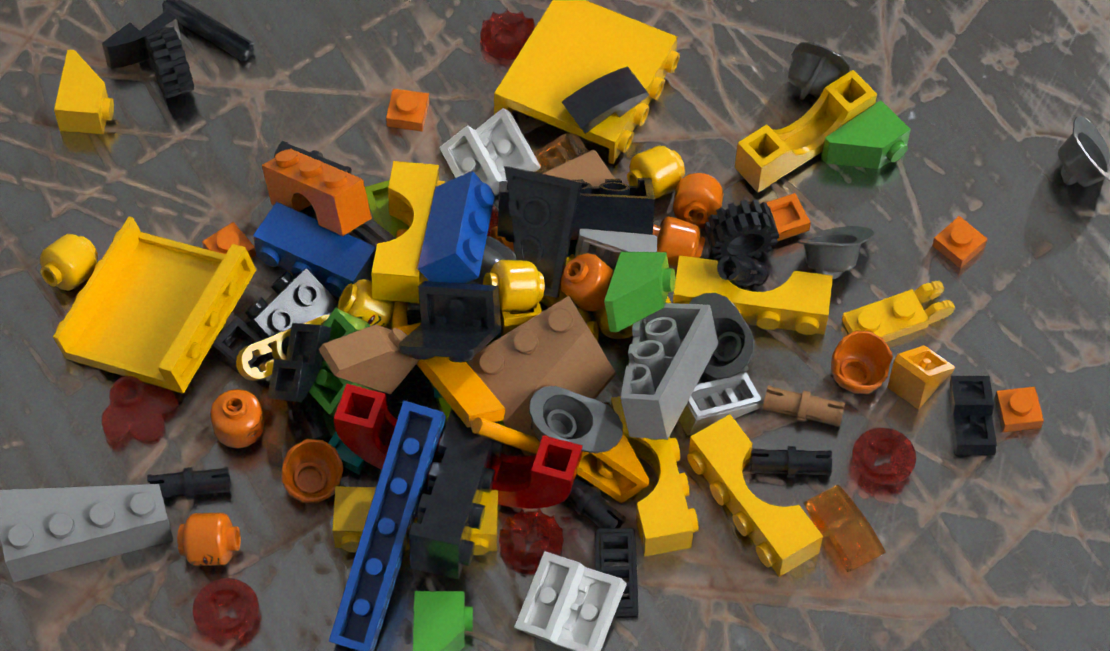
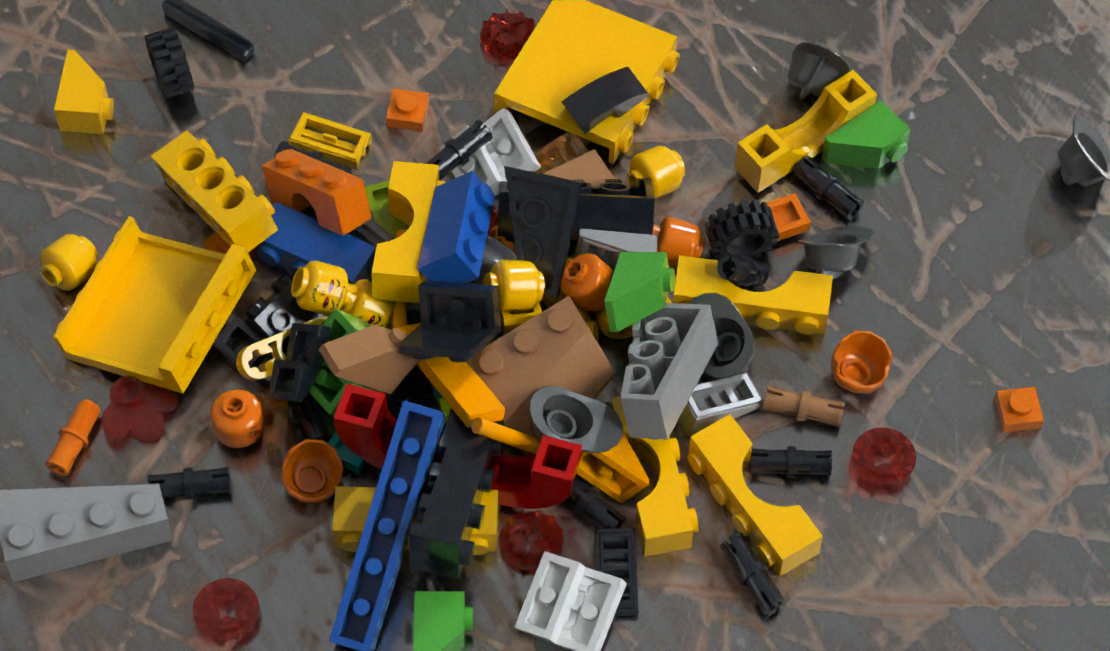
(73, 438): none -> orange axle
(129, 45): black slope -> none
(208, 539): orange head -> none
(215, 192): none -> yellow brick
(321, 287): none -> yellow head
(327, 143): none -> yellow tile
(460, 149): none -> black pin
(697, 197): orange head -> none
(752, 573): none -> black pin
(828, 187): none -> black pin
(846, 526): clear orange slope -> none
(900, 313): yellow hinge -> none
(918, 375): light orange slope -> none
(959, 242): orange plate -> none
(972, 415): black slope -> none

